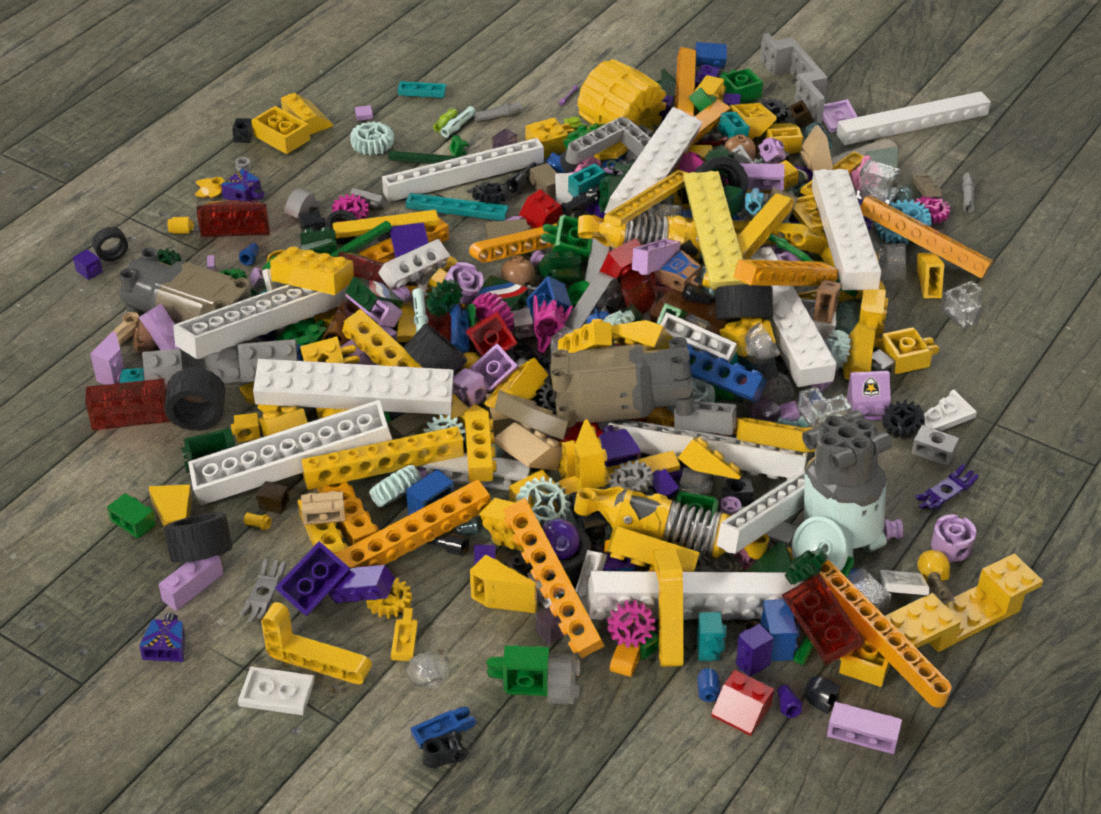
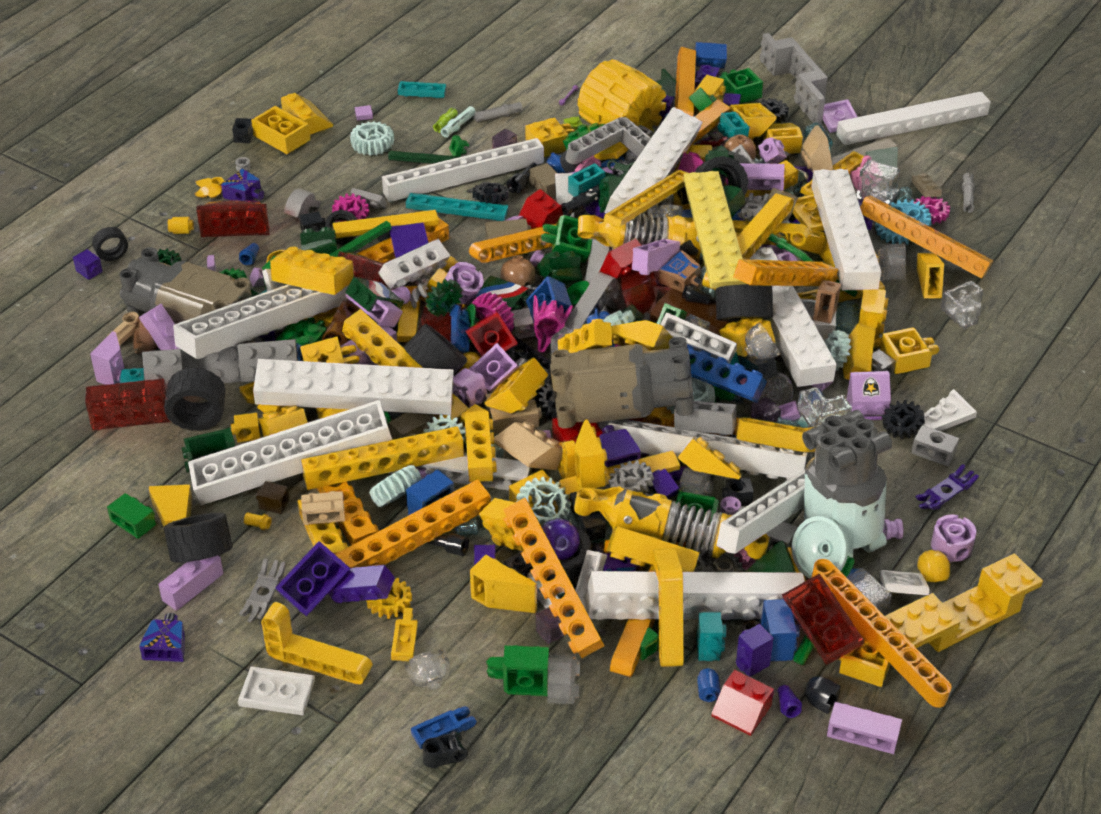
(419, 307): light aqua pin -> none
(531, 415): dark tan slope -> none
(624, 617): dark pink gear -> none
(754, 201): medium azure piece -> none
(801, 114): dark brown brick -> none
(806, 566): dark green gear -> none
(939, 588): dark tan hinge -> none

